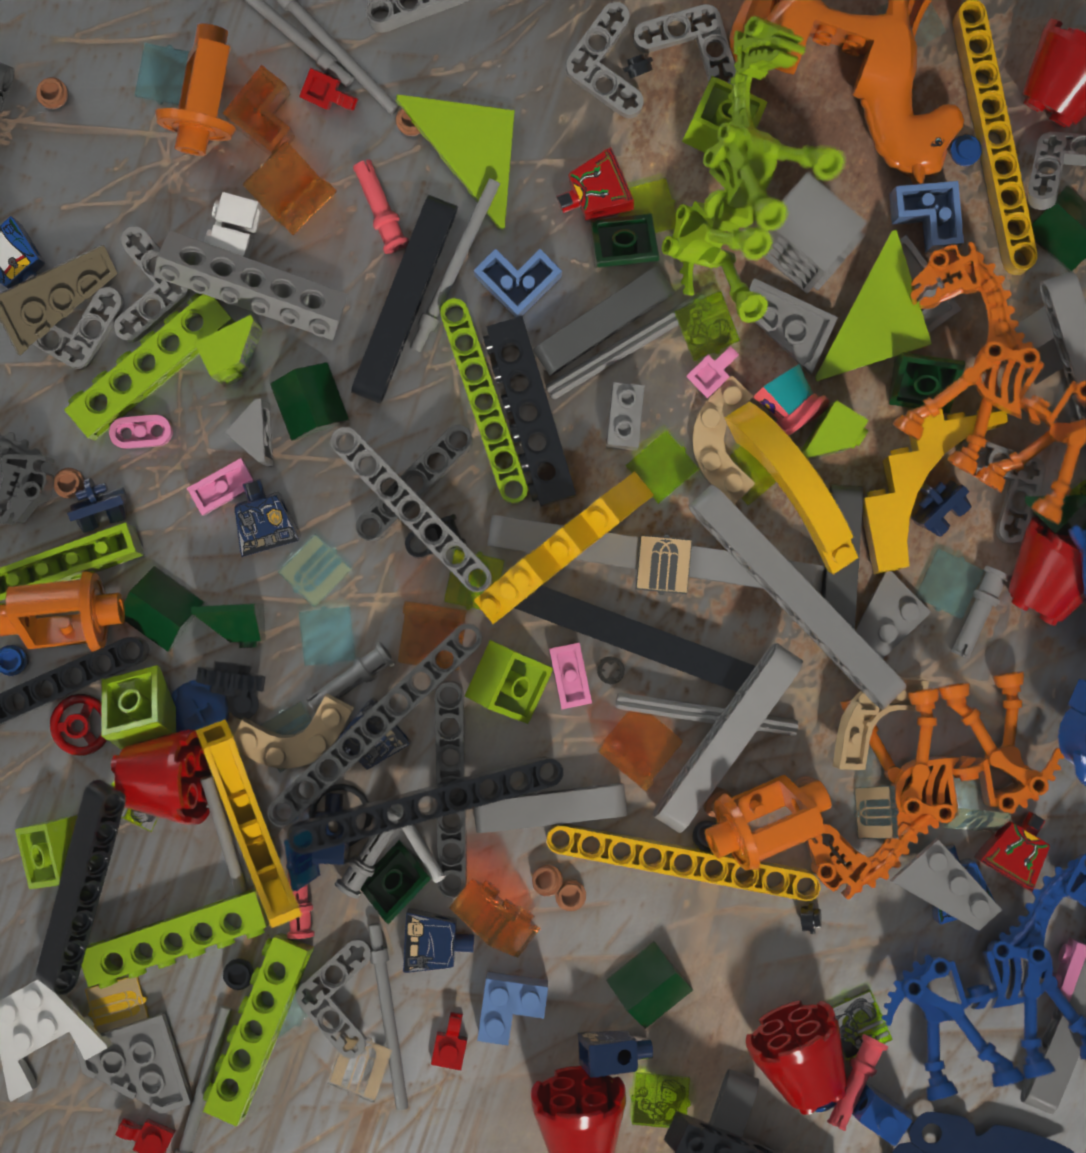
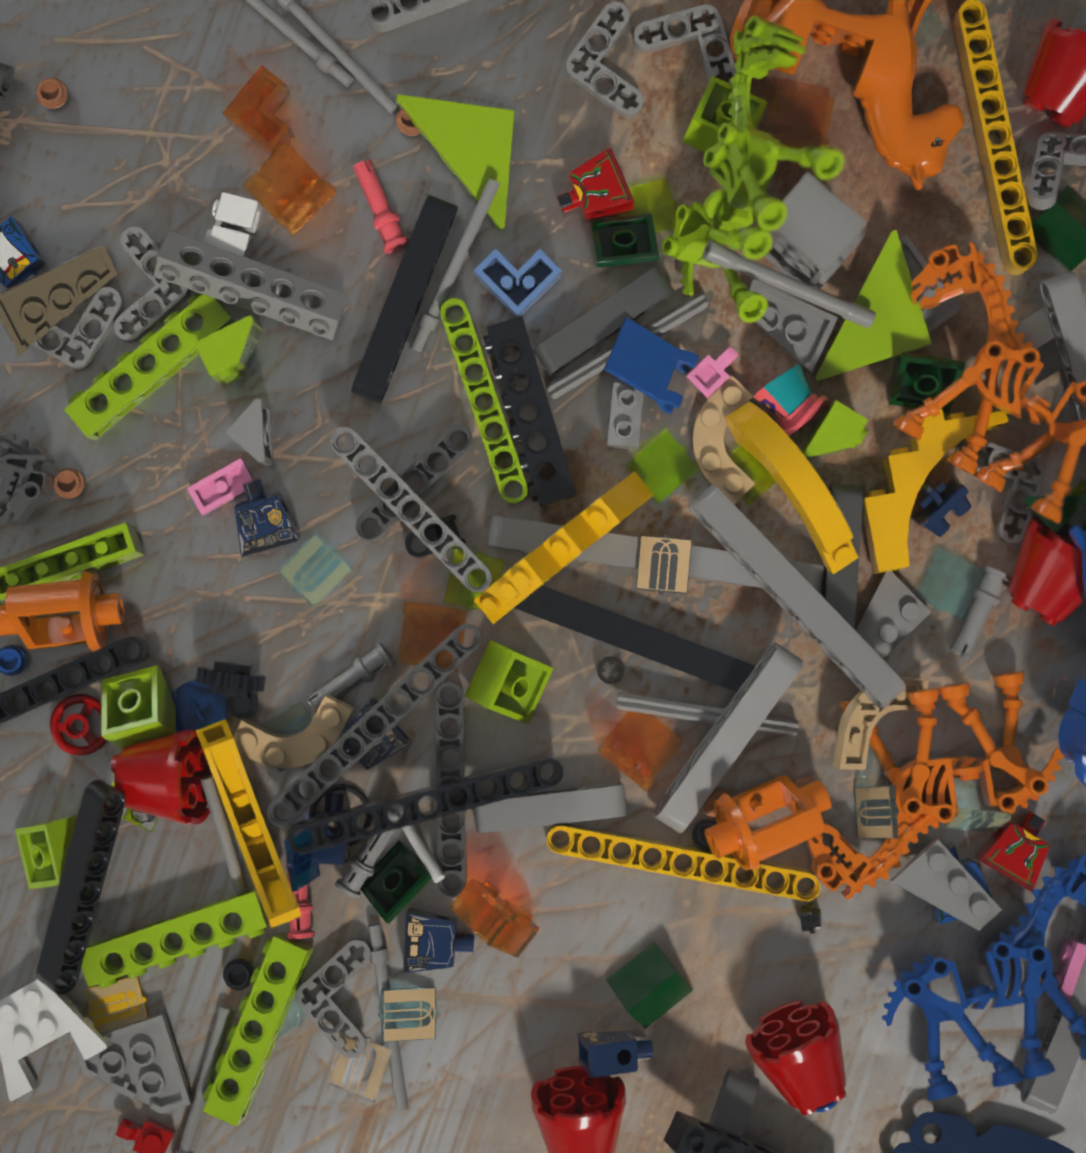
(85, 511): dark blue hips -> none
(142, 431): bright pink plate -> none
(160, 608): dark green slope -> none
(161, 74): clear light blue piece -> none
(200, 94): orange piece -> none
(235, 622): dark green slope -> none
(309, 400): dark green slope -> none
(324, 91): red plate -> none
(327, 636): clear light blue piece -> none
(408, 1014): none -> piece
(449, 1046): red plate -> none
(508, 996): medium blue brick -> none
(547, 880): nougat plate -> none
(570, 675): bright pink plate -> none
(571, 895): nougat plate -> none
(638, 65): black plate -> none
(648, 363): none -> blue flag
(658, 1099): clear neon green piece -> none
(706, 325): clear neon green piece -> none
(731, 260): none -> light grey piece
(799, 118): none -> clear orange bracket
(858, 1017): piece -> none
(863, 1067): coral pin -> none
(882, 1115): blue torso -> none
(933, 205): medium blue brick -> none
(965, 150): blue plate -> none

